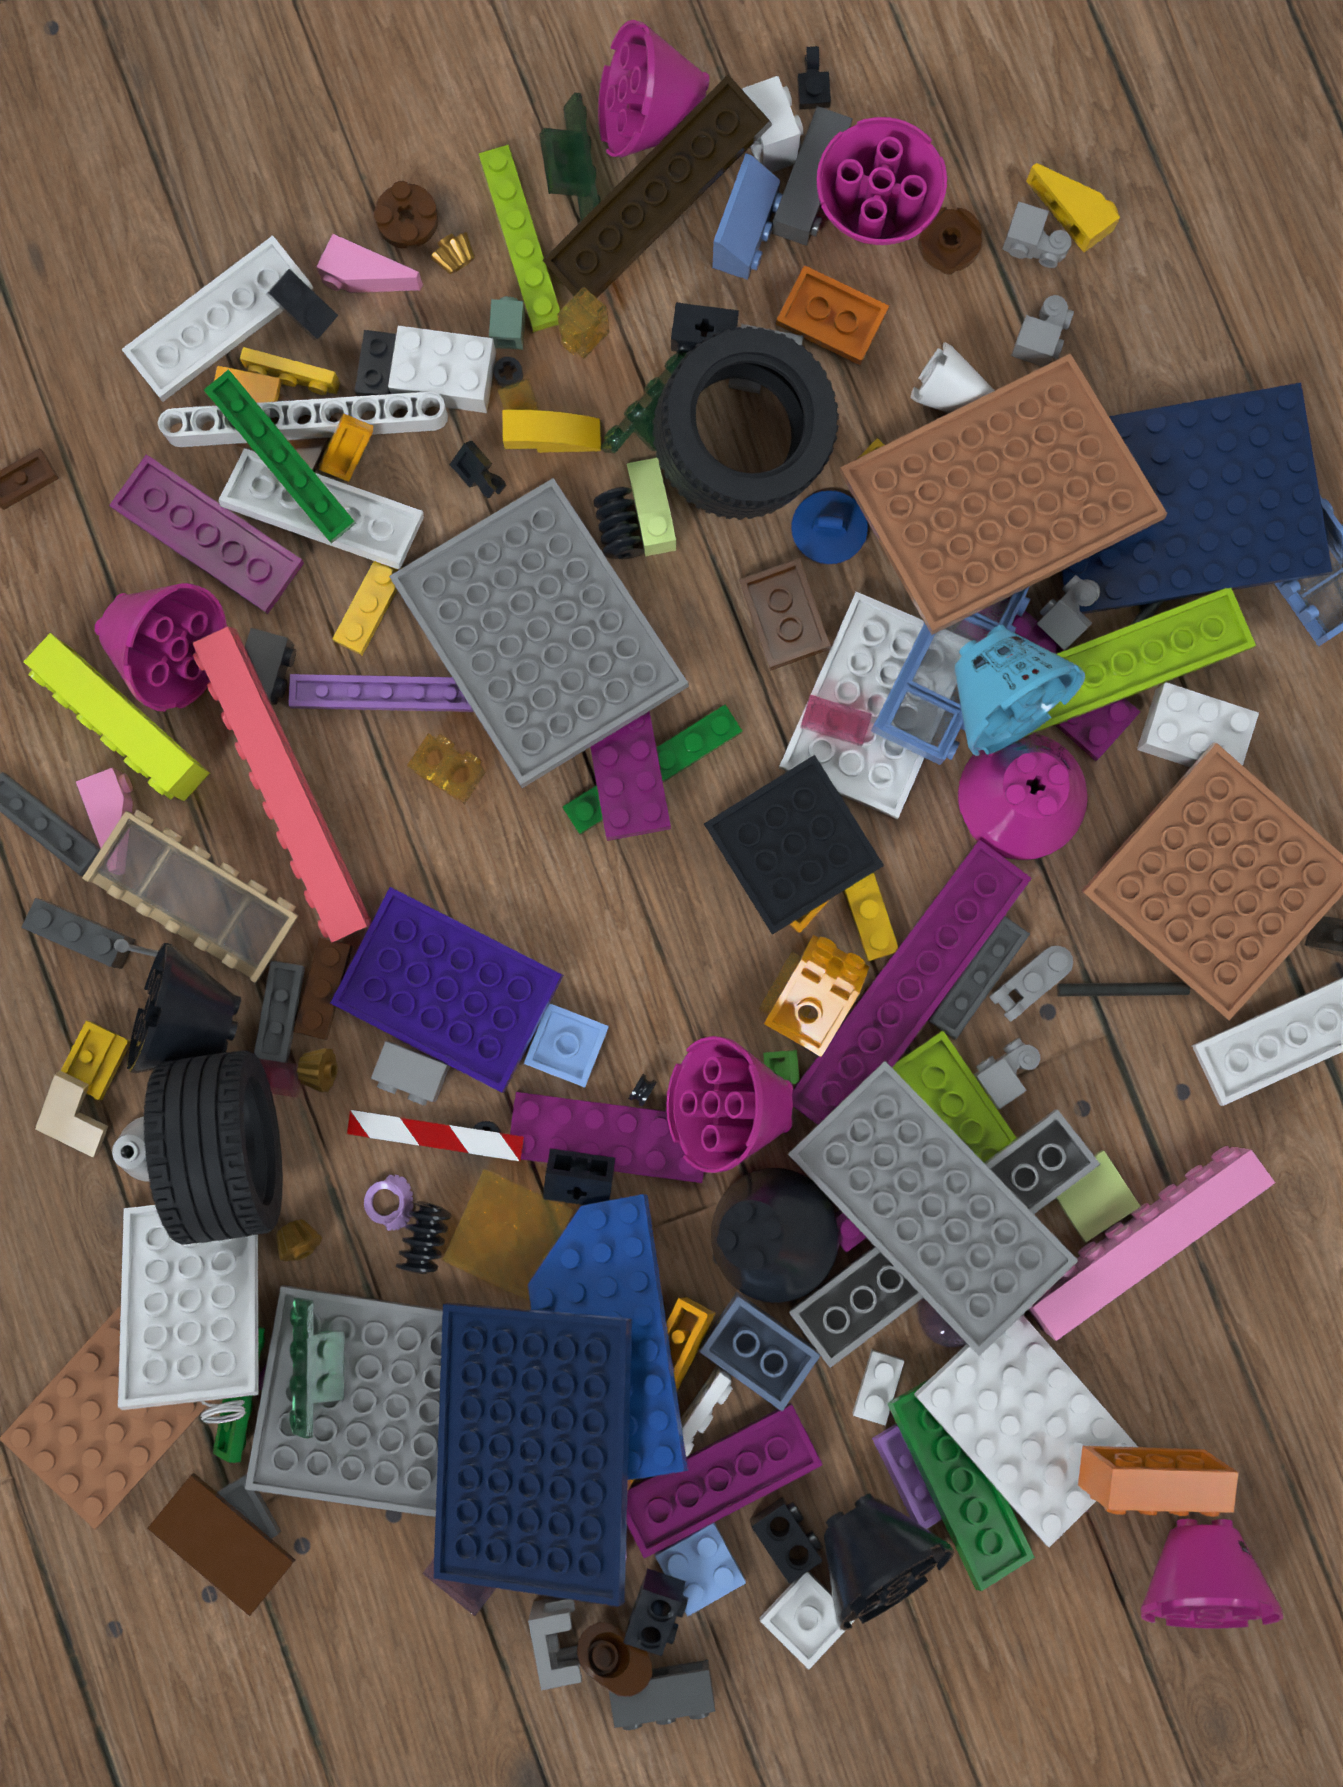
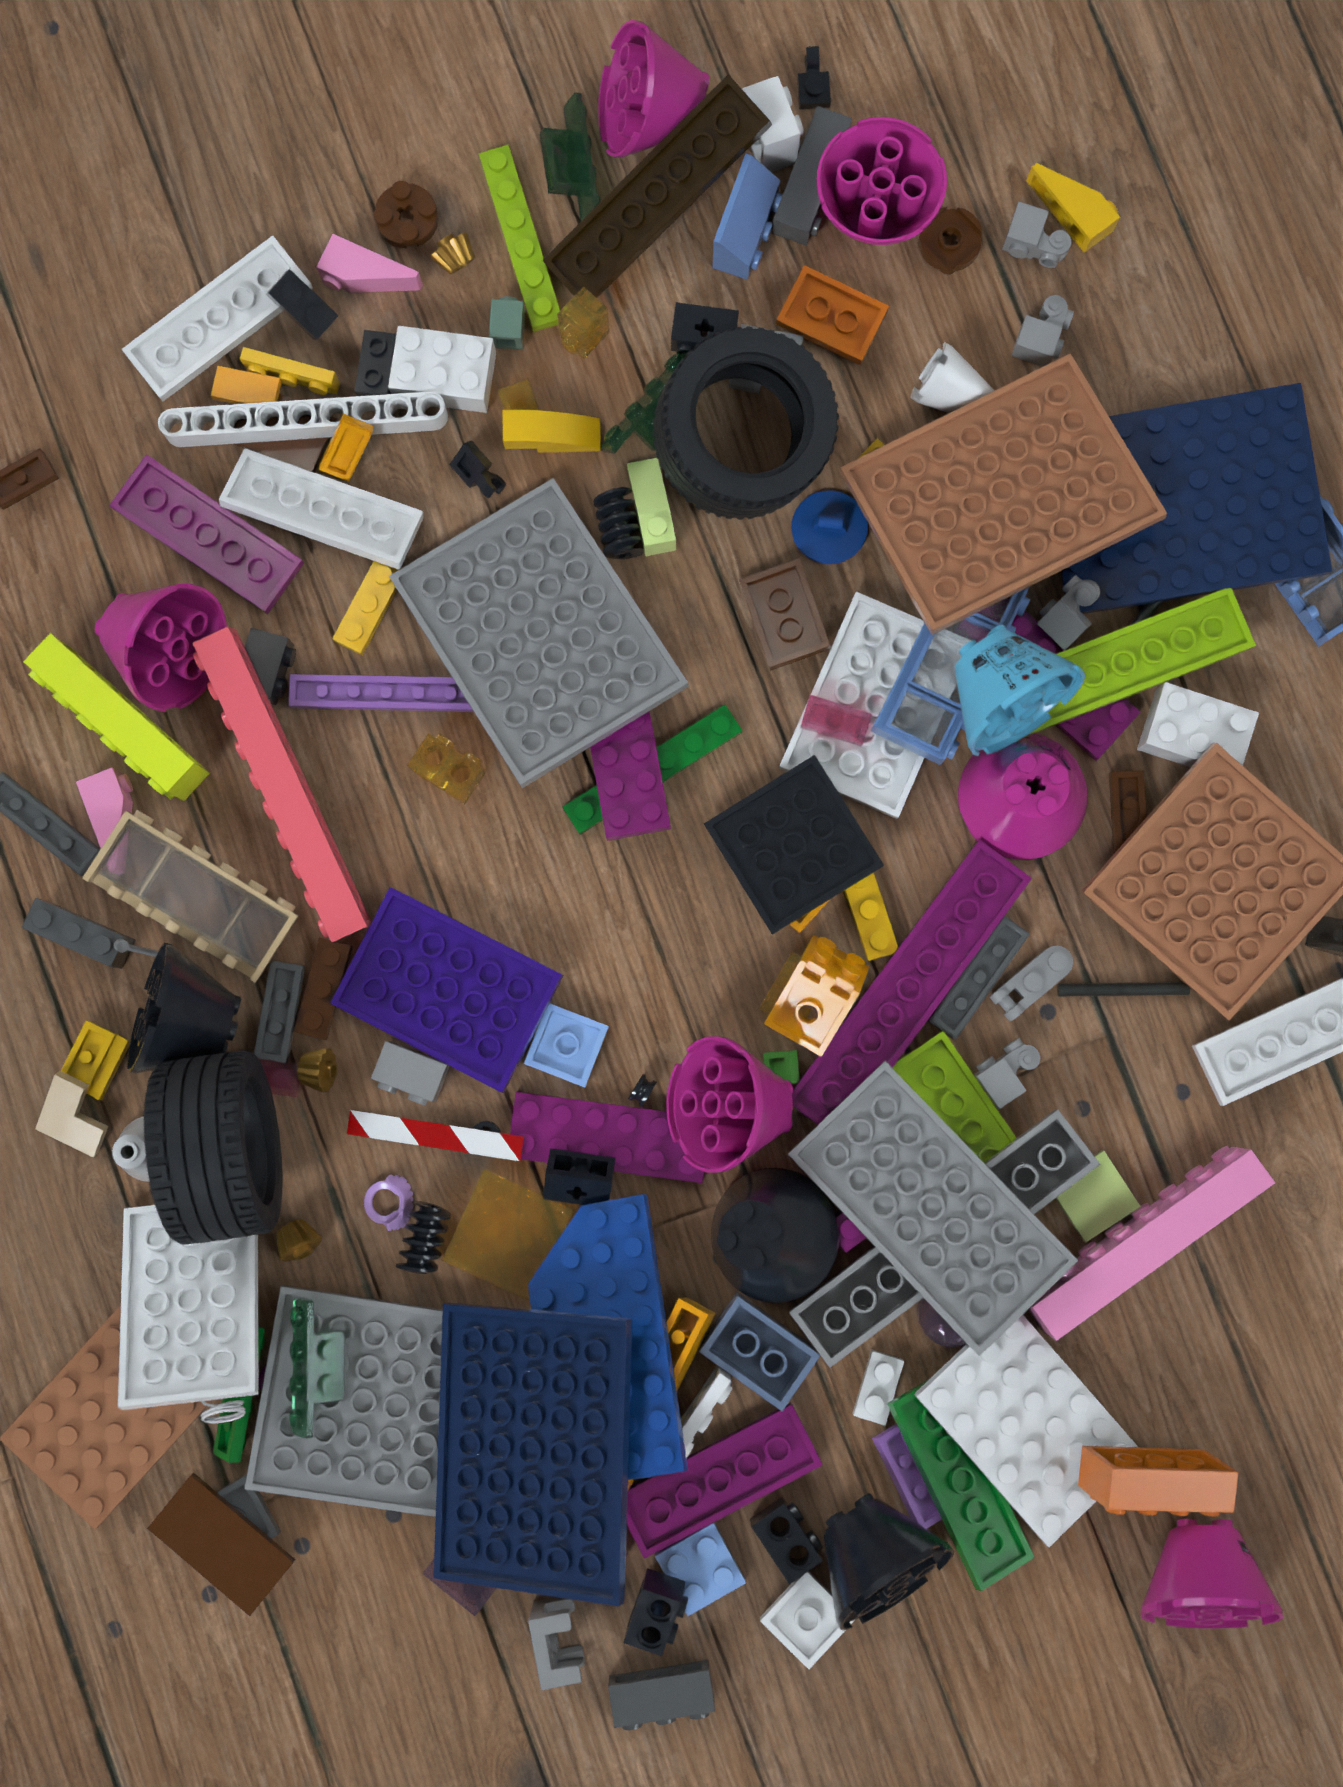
(279, 456): green plate -> none
(499, 368): black bush -> none
(612, 1663): reddish brown piece -> none
(1126, 804): none -> reddish brown plate

